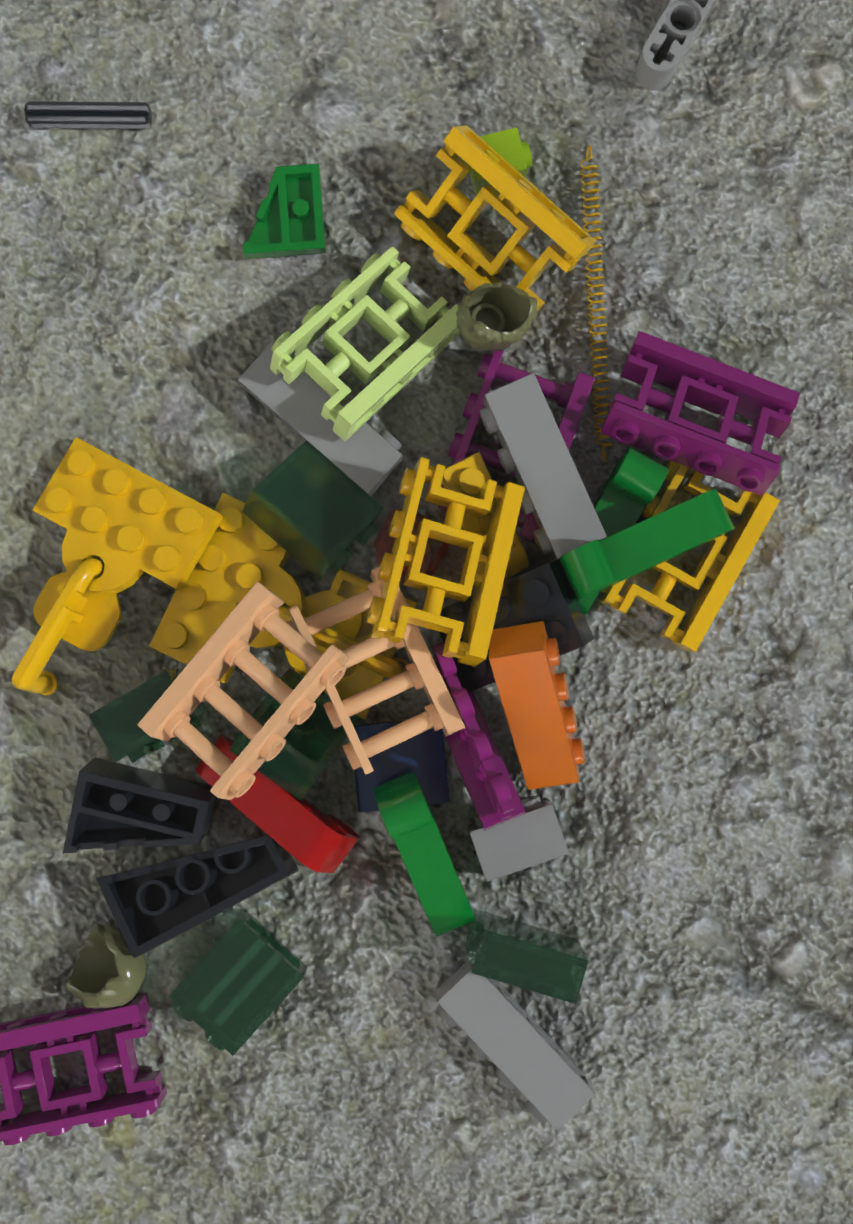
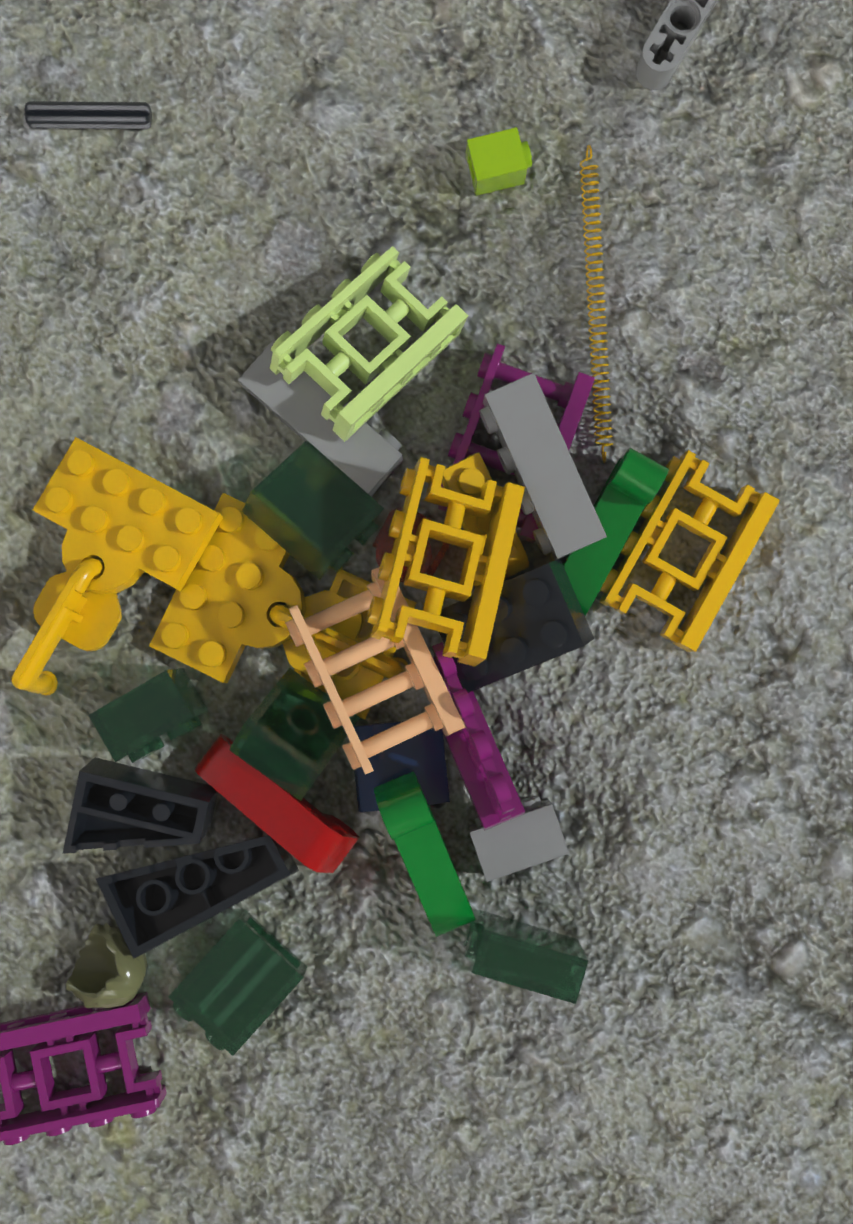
(201, 683): light nougat fence -> none
(290, 215): green wing -> none
(495, 316): olive hair -> none
(515, 1044): light grey brick -> none
(516, 201): yellow fence -> none
(535, 705): orange brick -> none
(645, 544): green beam -> none
(712, 388): magenta fence -> none

